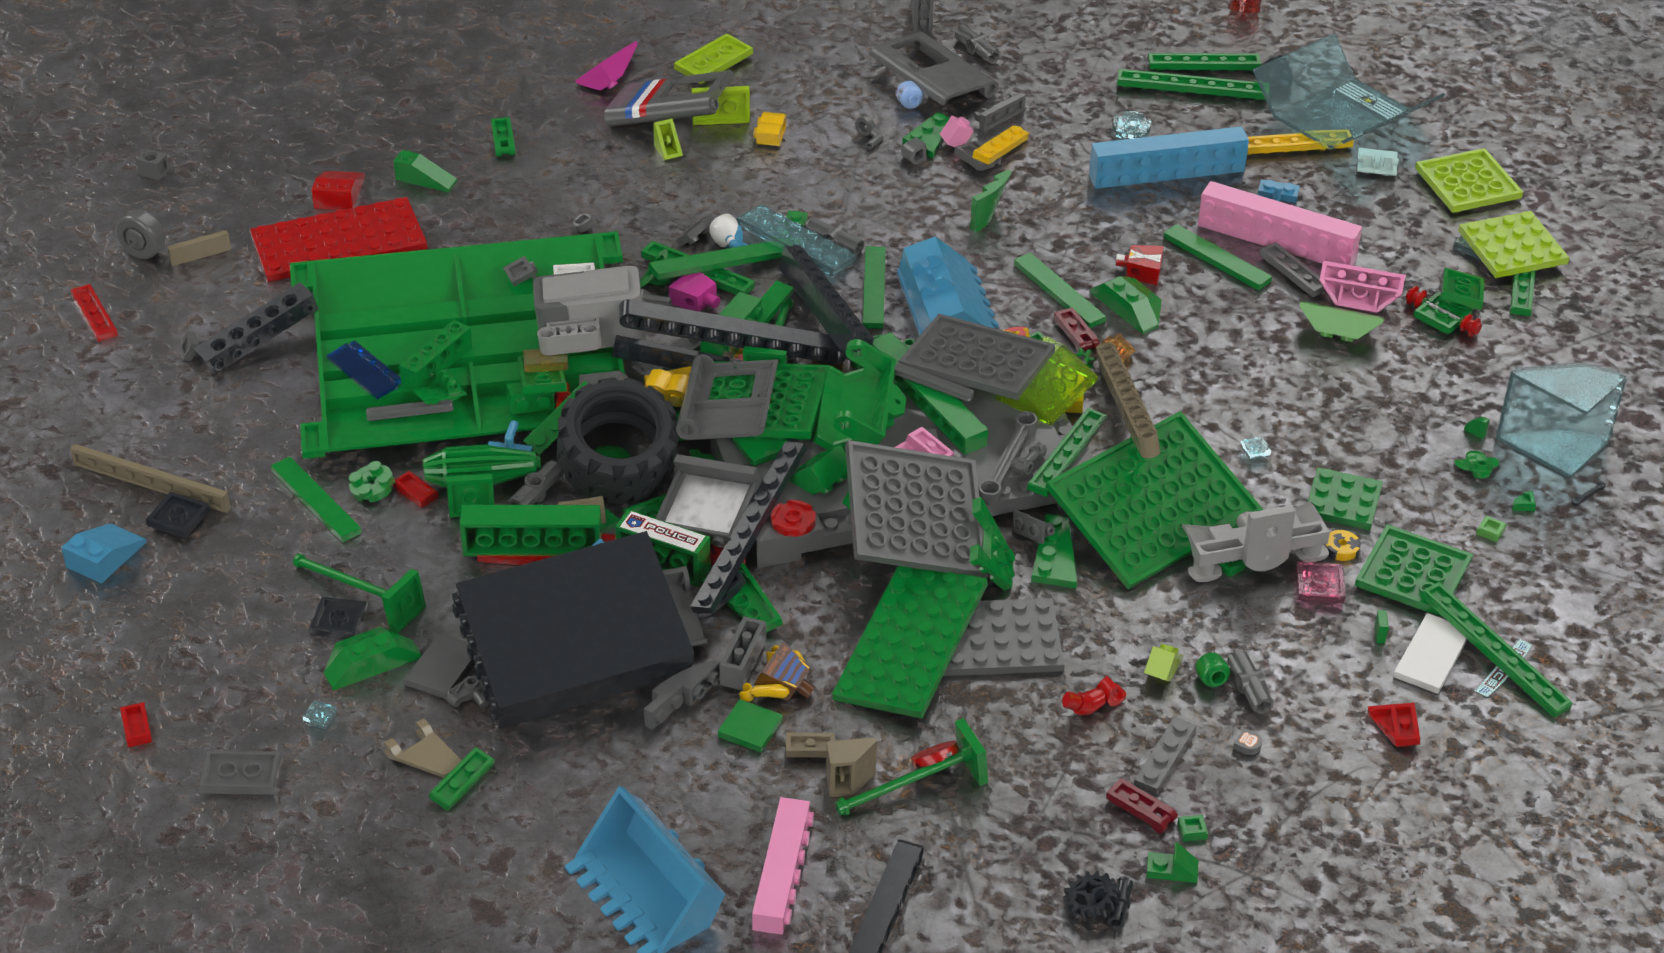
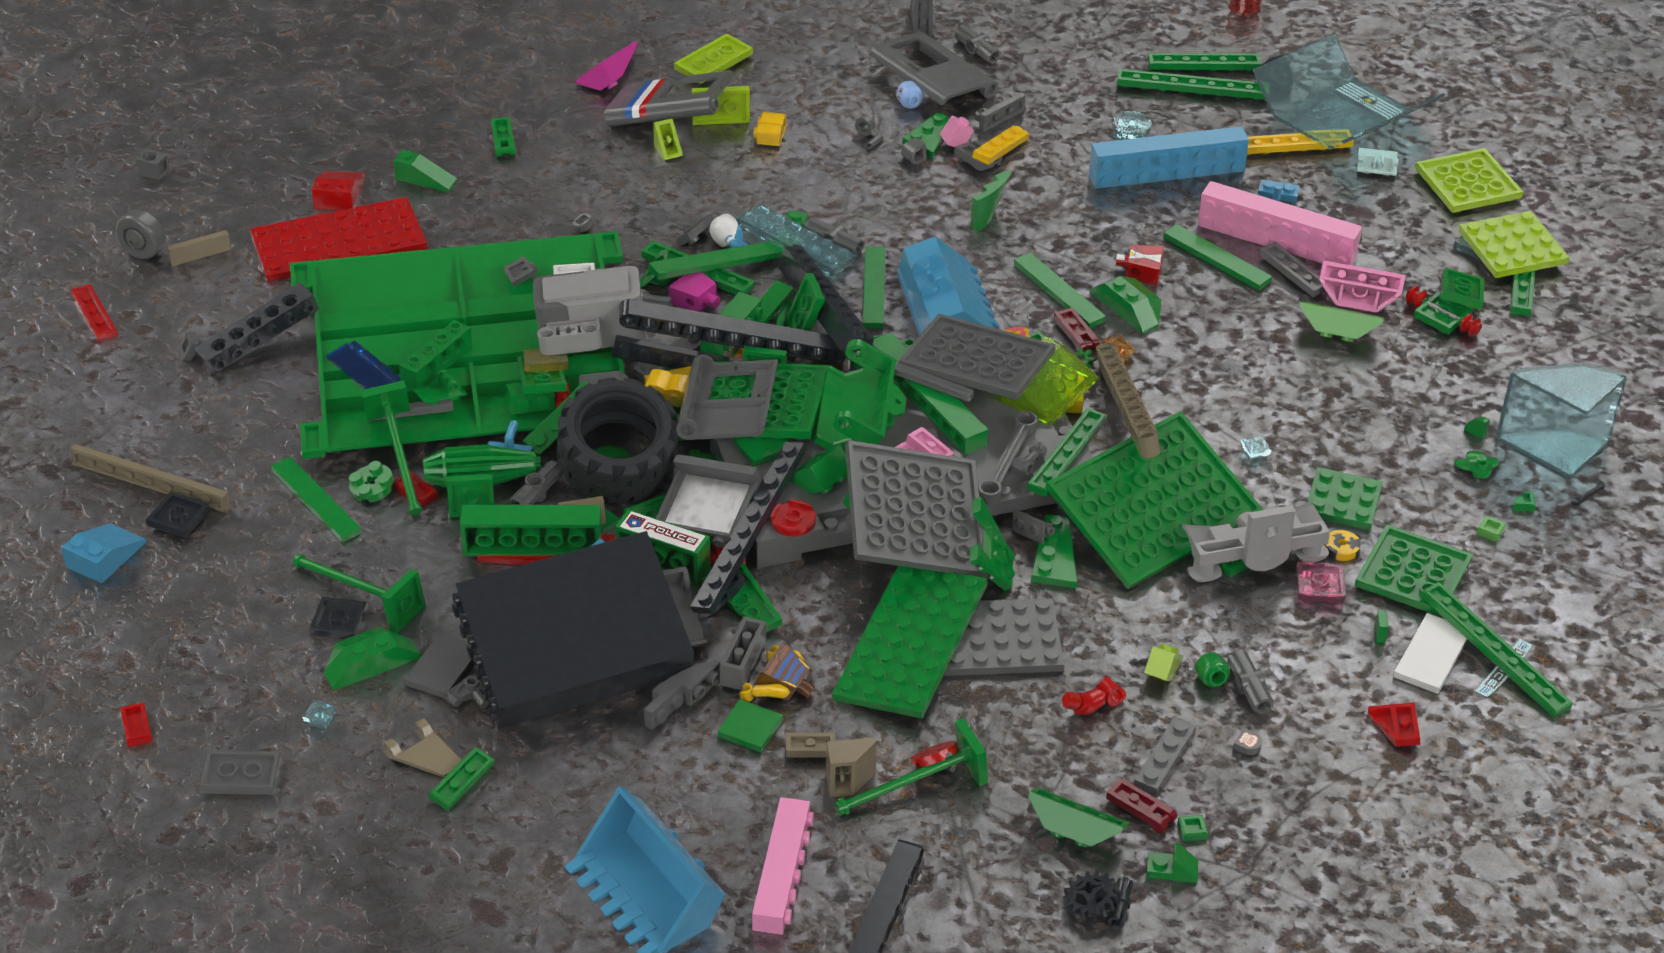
(385, 402): none -> green tile
(806, 304): none -> green plate
(1073, 819): none -> green wedge

